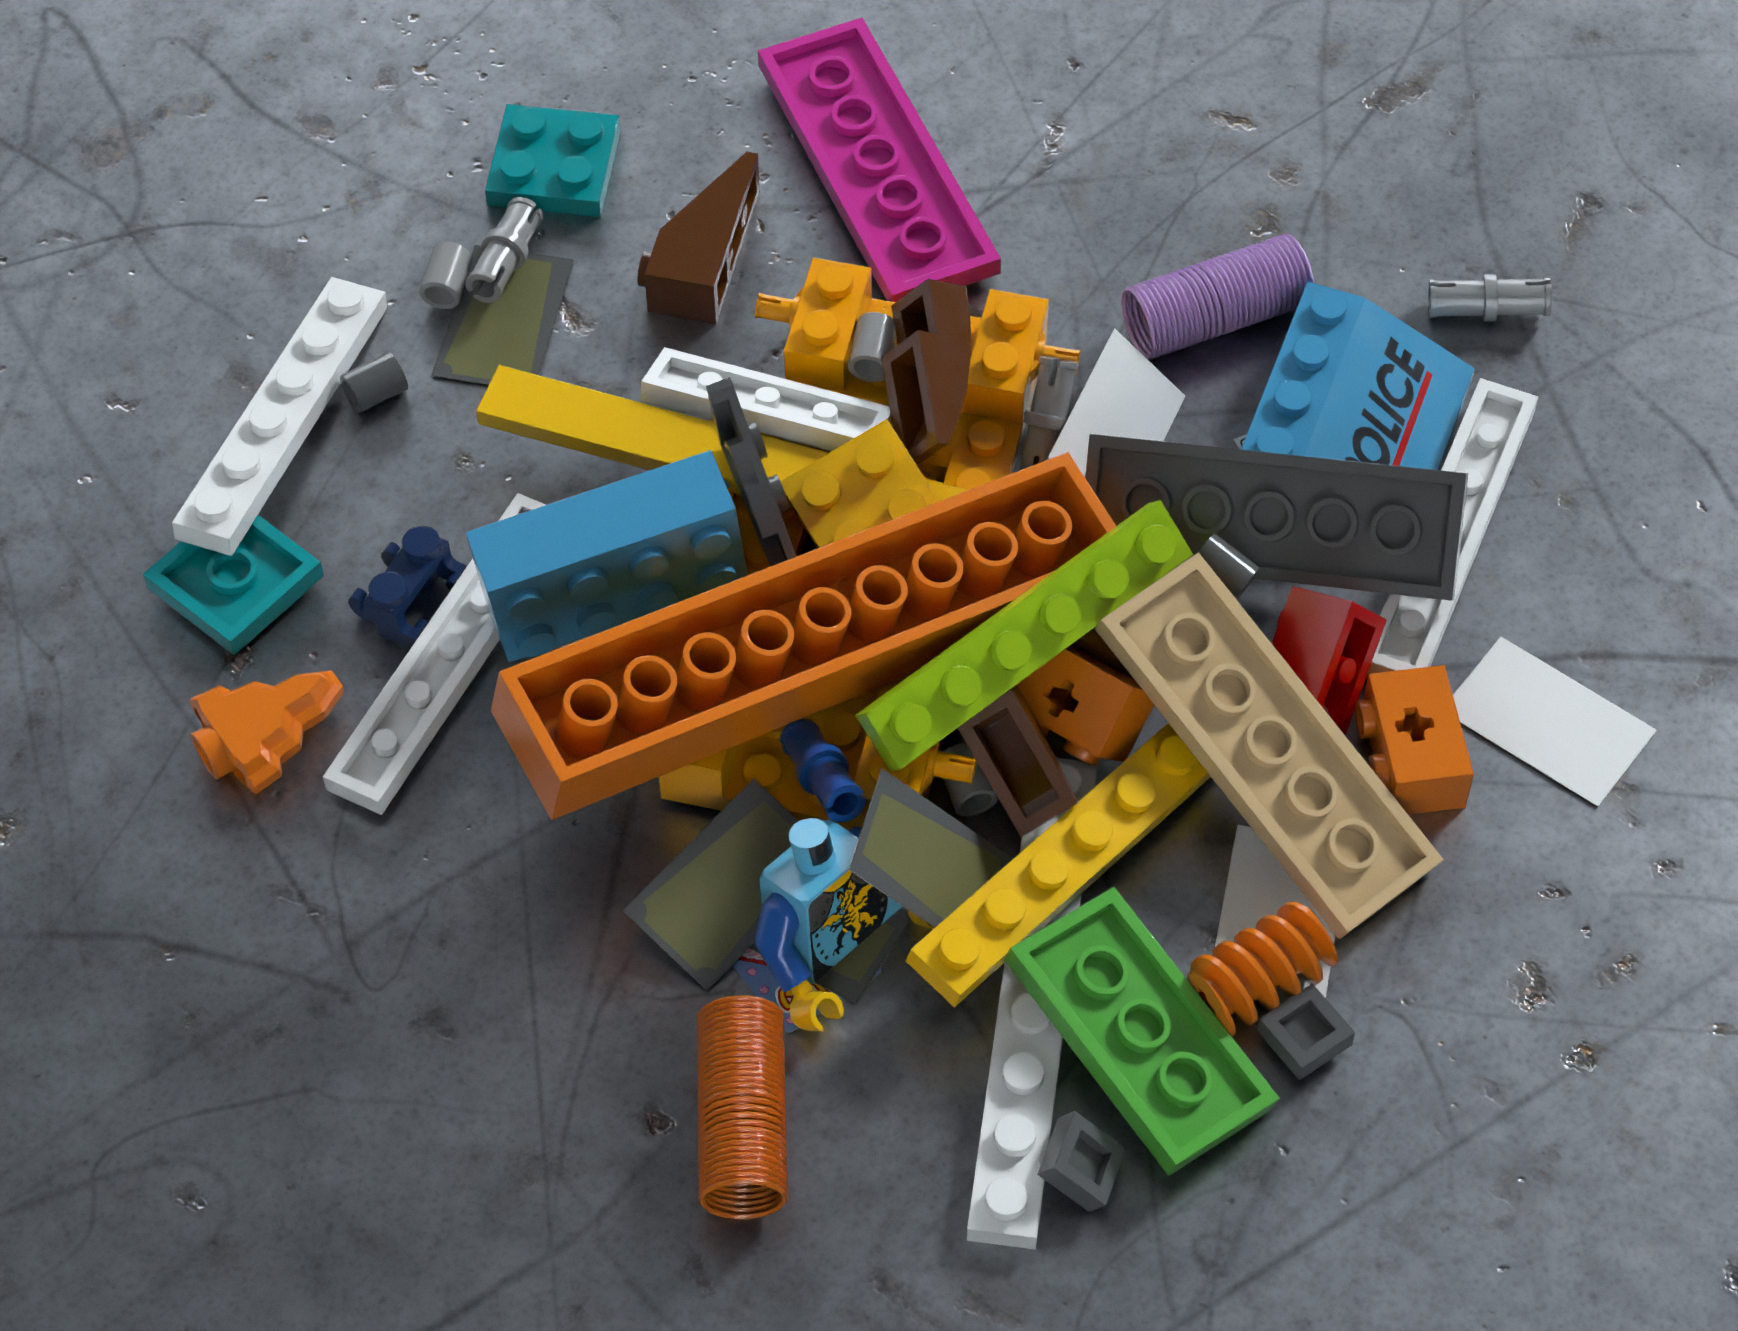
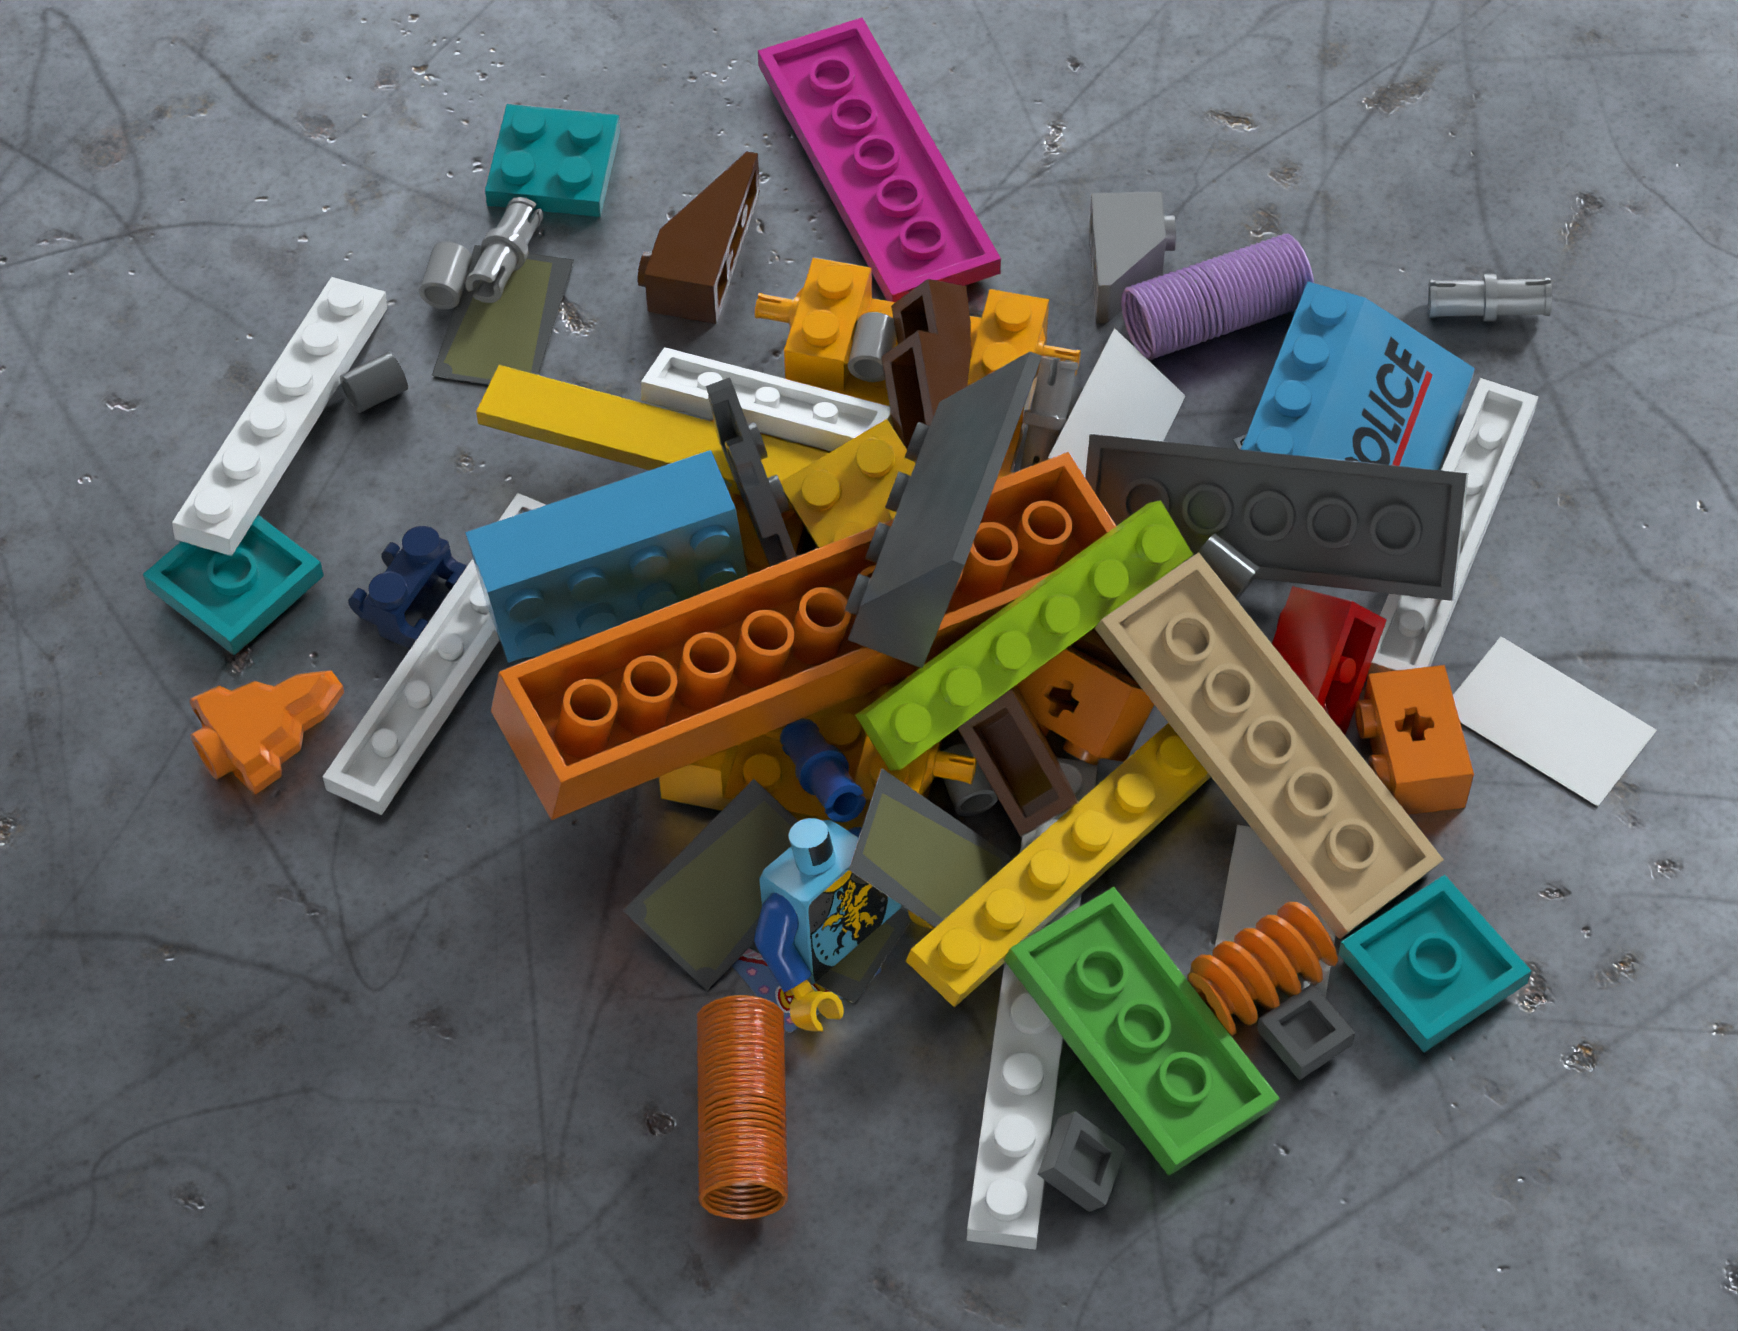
(937, 514): none -> dark grey slope
(1126, 245): none -> light grey slope
(1434, 963): none -> teal plate

